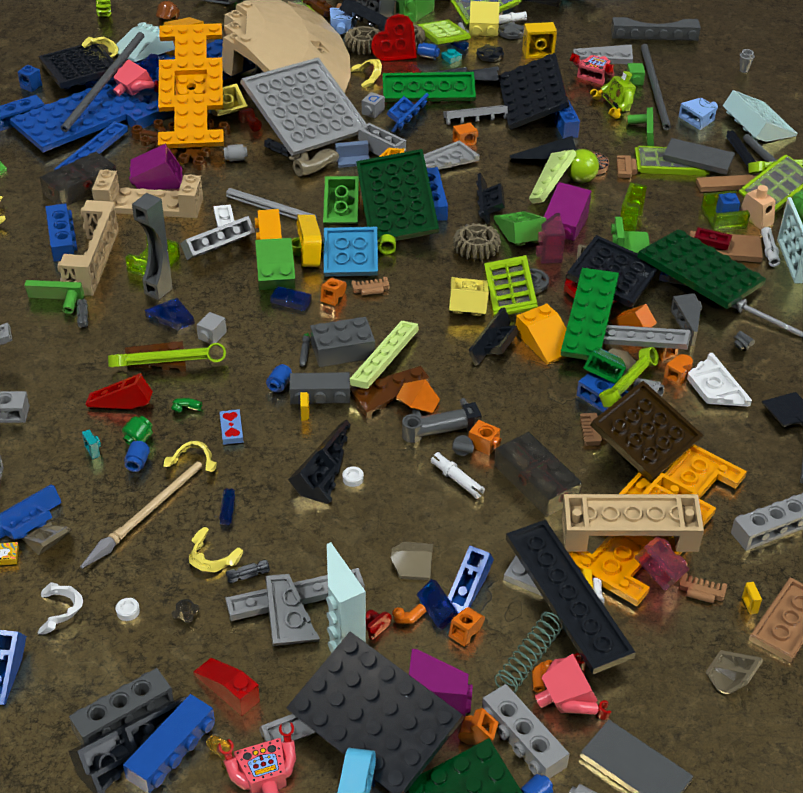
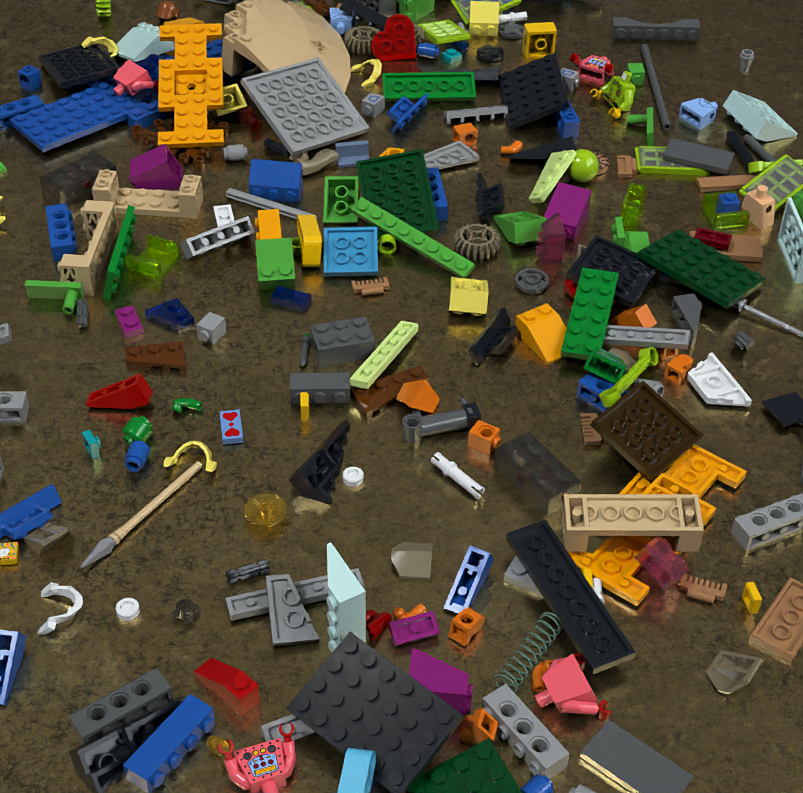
(98, 143): blue plate -> none
(102, 82): dark grey piece -> none
(120, 252): none -> green plate
(129, 321): none -> magenta plate
(149, 214): dark grey arch -> none
(163, 356): lime piece -> none
(202, 564): light yellow helmet -> none
(227, 506): clear blue axle -> none
(265, 509): none -> clear yellow dish
(276, 180): none -> blue slope
(278, 378): blue brick -> none
(332, 290): orange leg -> none
(380, 139): light grey brick -> none
(413, 238): none -> bright green plate
(413, 628): none -> magenta plate
(437, 604): clear blue plate -> none
(462, 445): dark grey plate -> none
(511, 285): lime piece -> none
(514, 148): none -> orange arm
(570, 79): none -> light grey brick
(616, 54): light grey wing -> none
(771, 250): white pin -> none

